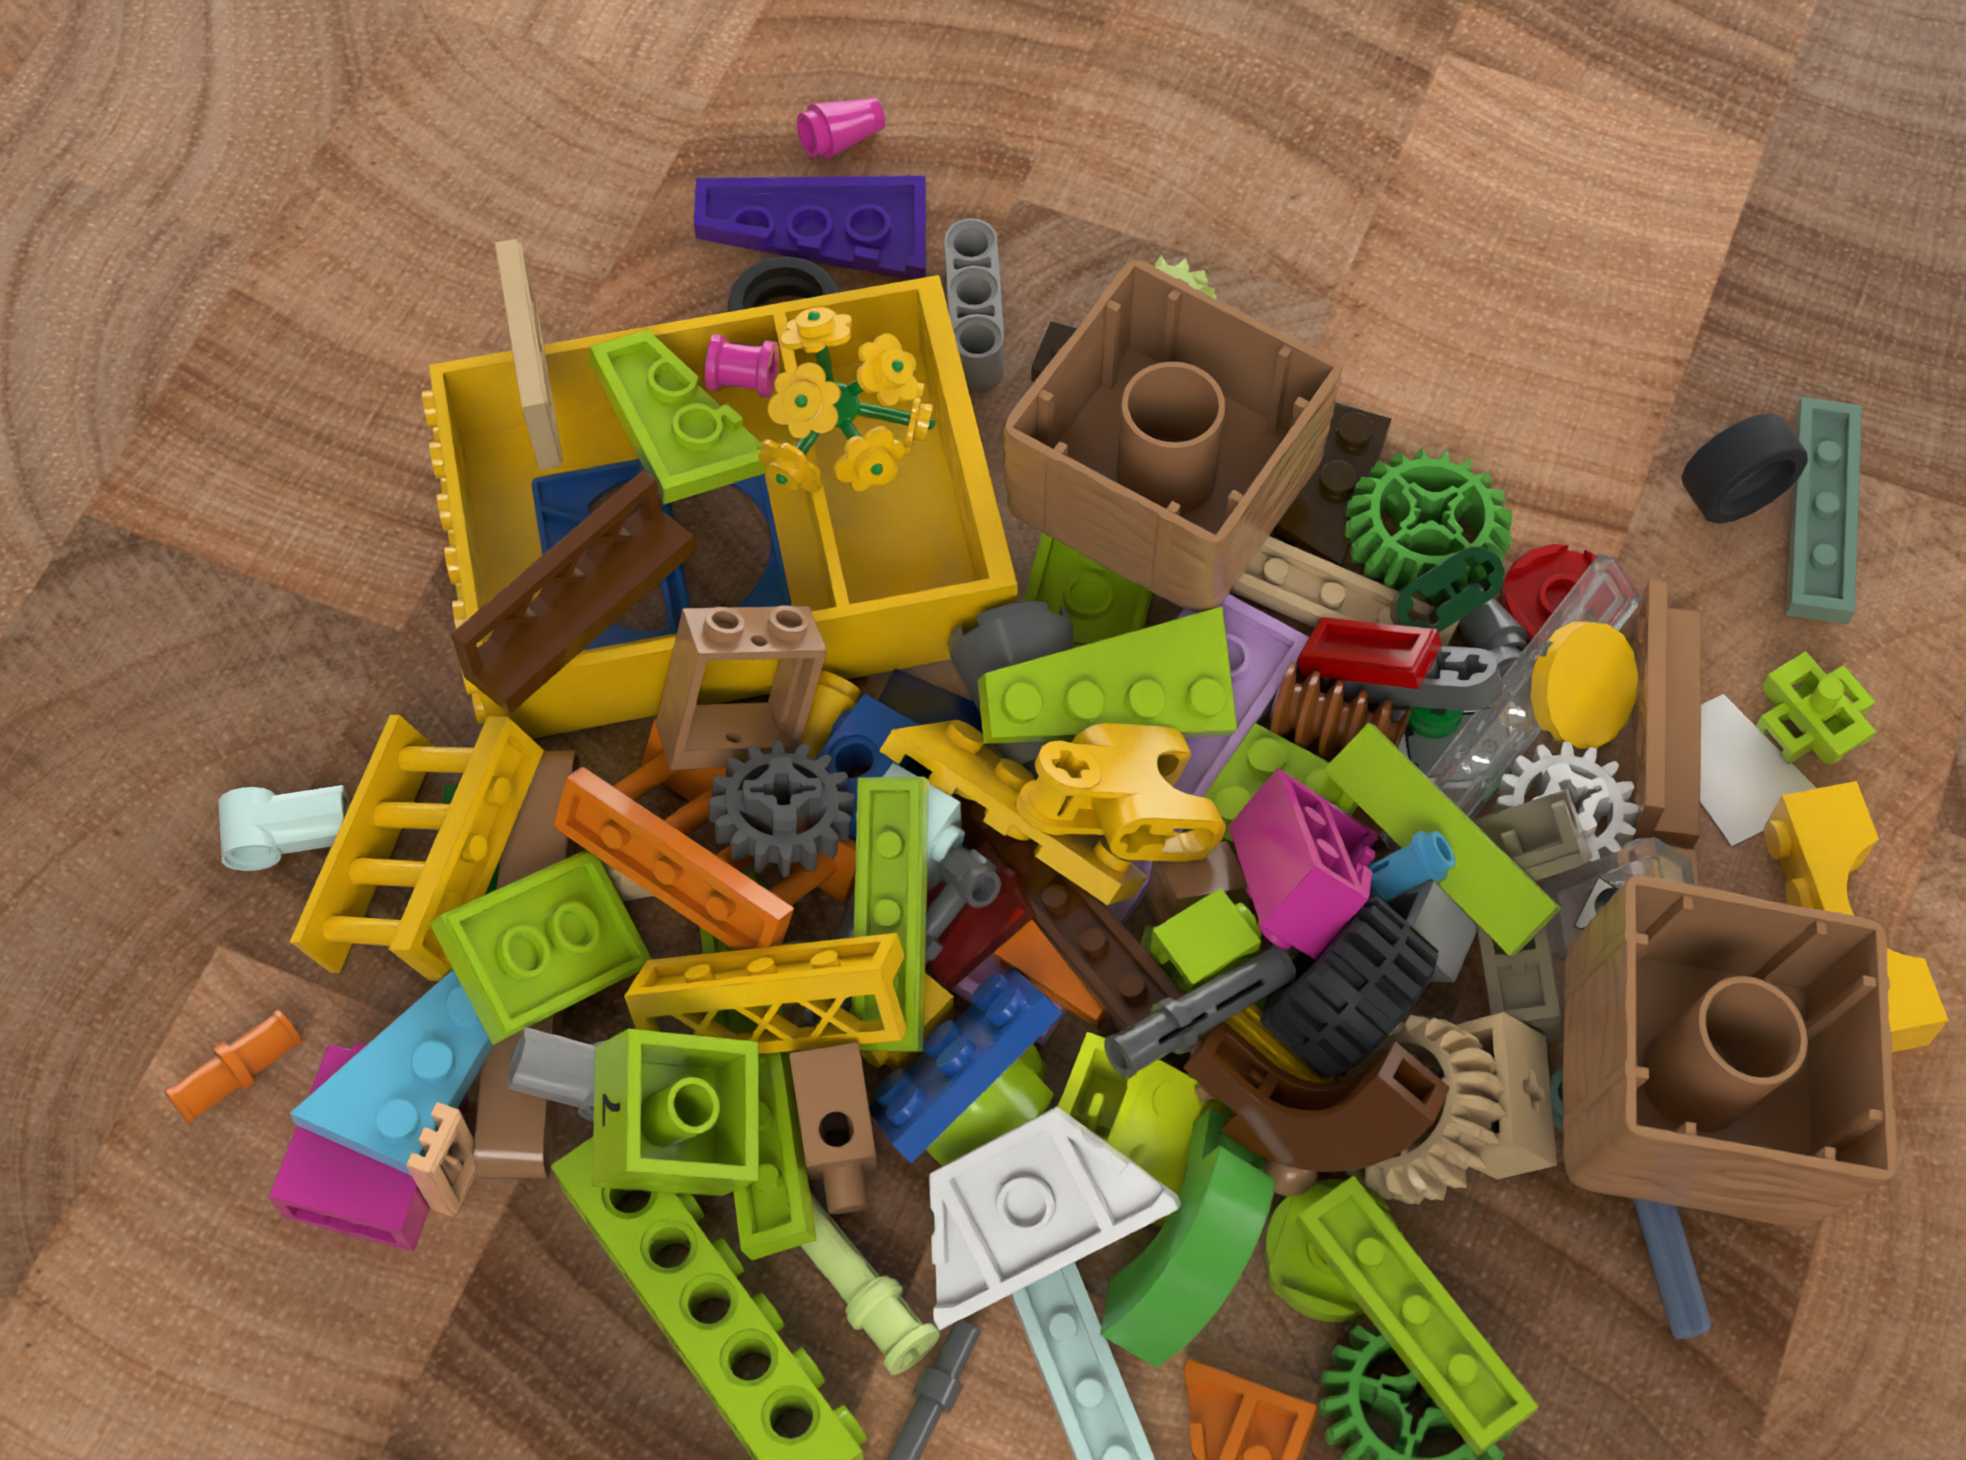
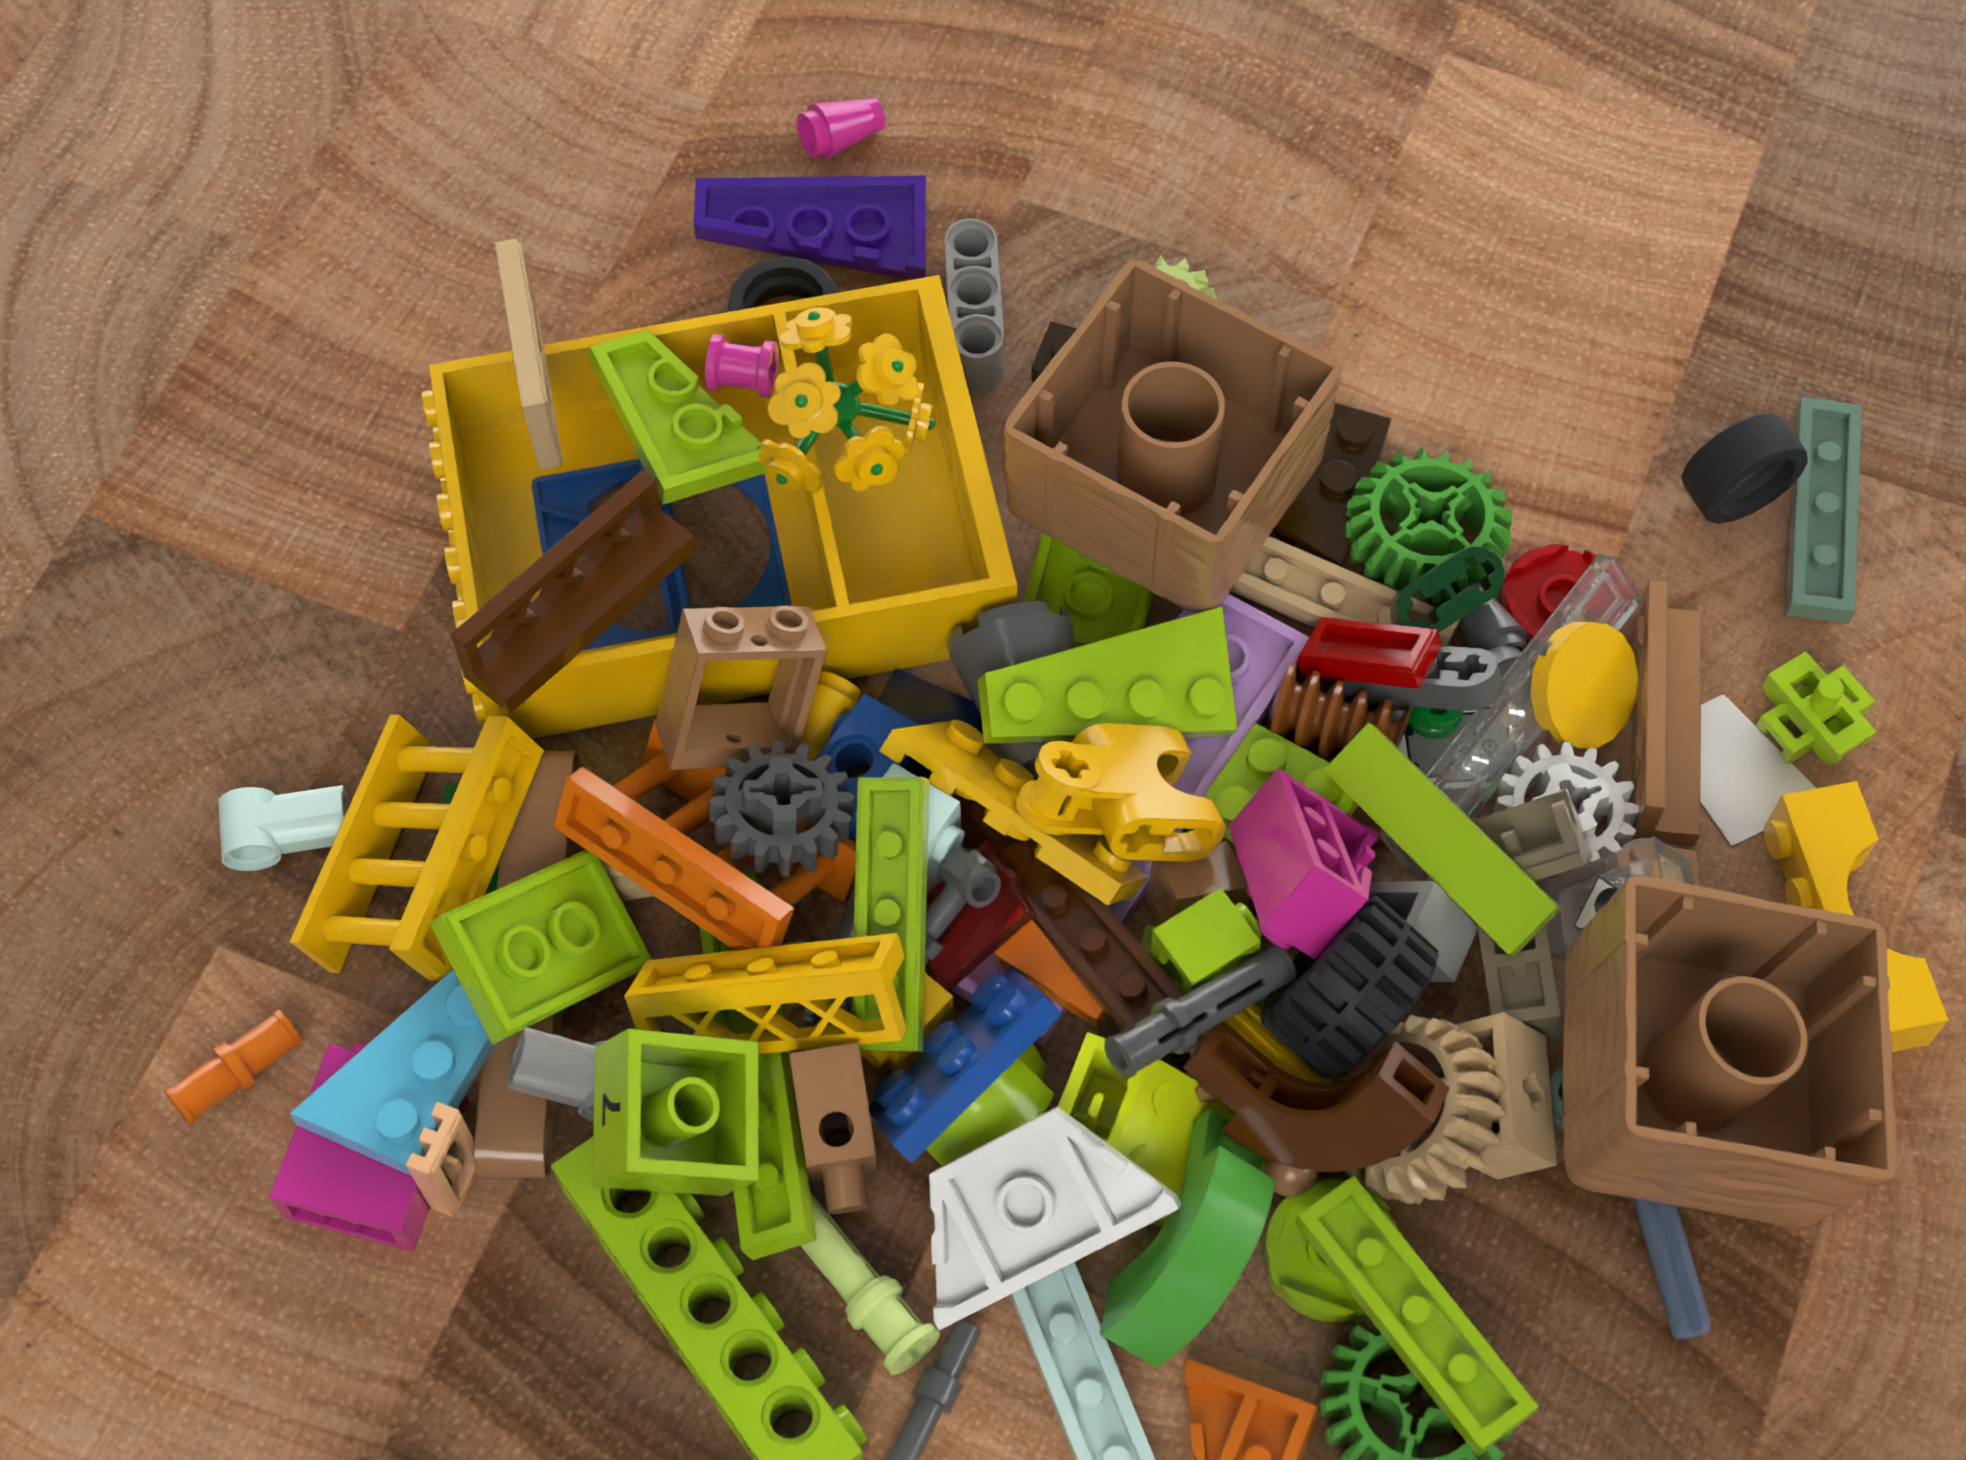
(1422, 860): dark azure pin -> none

